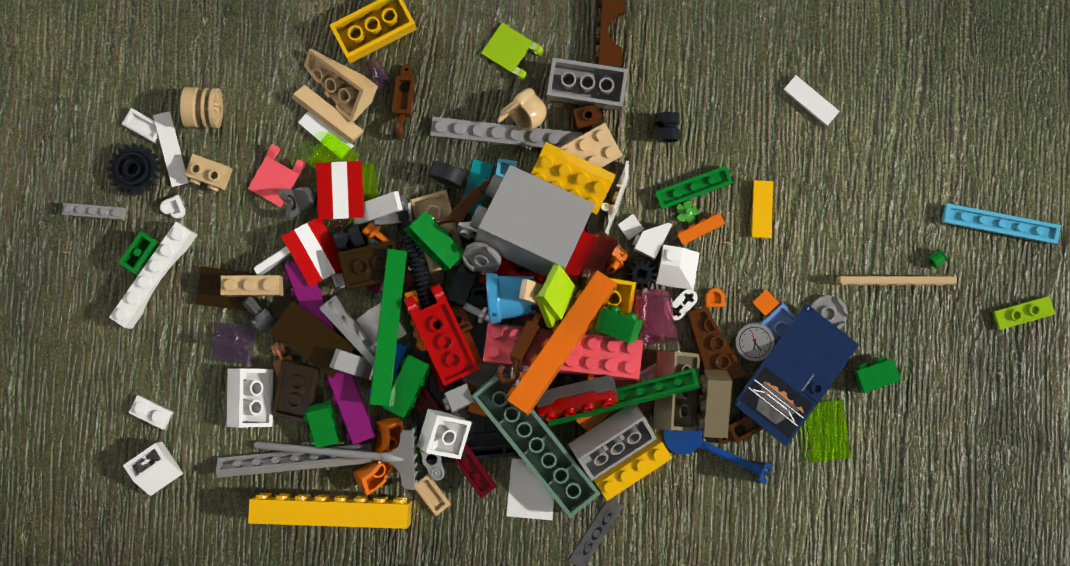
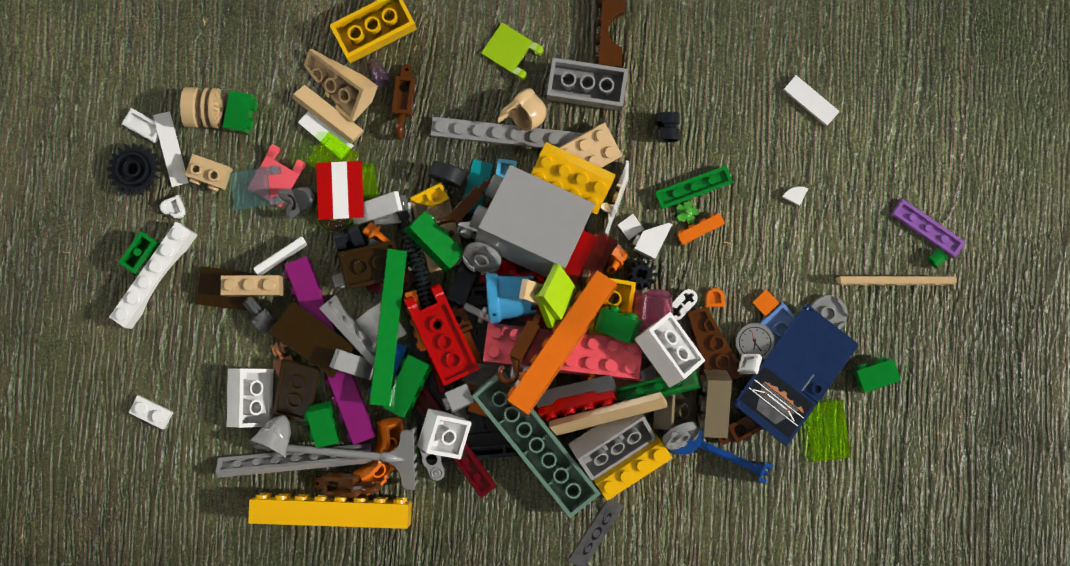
(94, 211): light grey piece -> none
(153, 468): white slope -> none
(233, 343): clear purple bracket -> none
(240, 112): none -> green brick
(252, 188): none -> clear light blue flag
(274, 435): none -> light grey helmet
(313, 251): red sticker -> none
(348, 485): none -> reddish brown piece
(432, 196): none -> yellow tile
(432, 495): tan tile -> none
(527, 494): white sticker -> none
(587, 117): reddish brown brick -> none
(608, 413): none -> tan tile
(670, 350): none -> white slope
(677, 267): white slope -> none
(679, 435): none -> light grey tile
(749, 363): none -> white tile
(762, 209): yellow tile -> none
(795, 195): none -> white tile
(928, 228): none -> medium lavender tile
(1001, 224): medium azure plate -> none
(1023, 313): lime plate -> none

